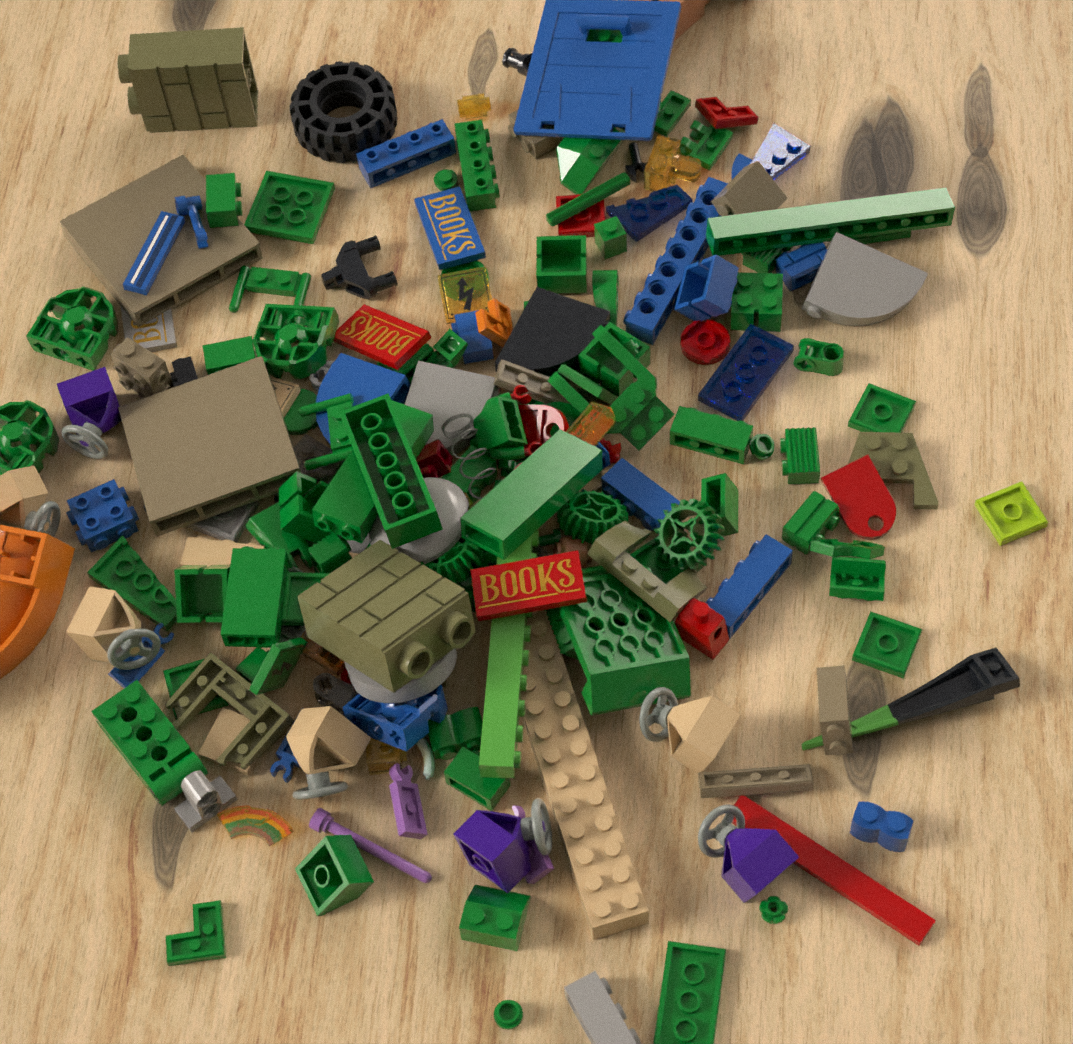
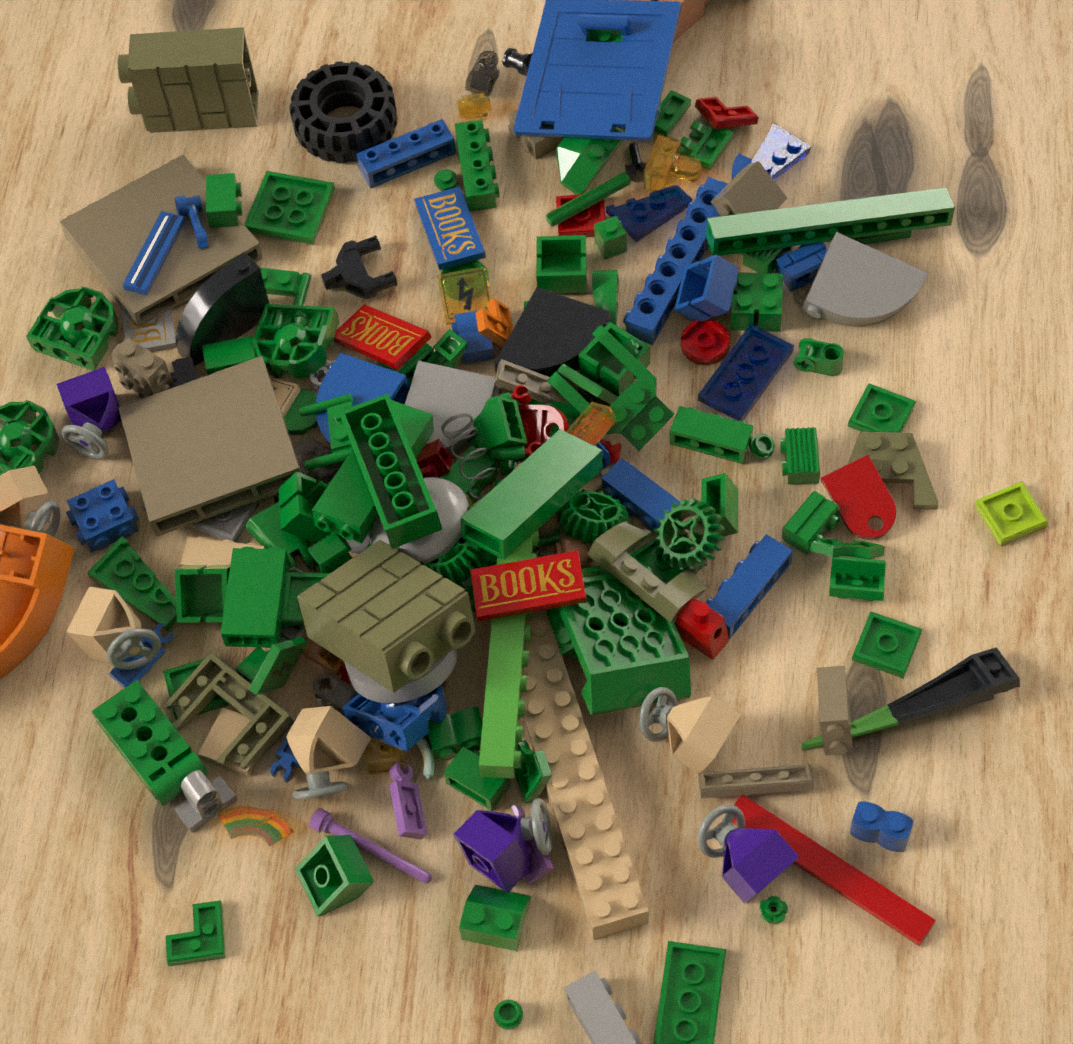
(222, 308): none -> black brick
(483, 74): none -> clear smoke piece
(533, 772): none -> green tile

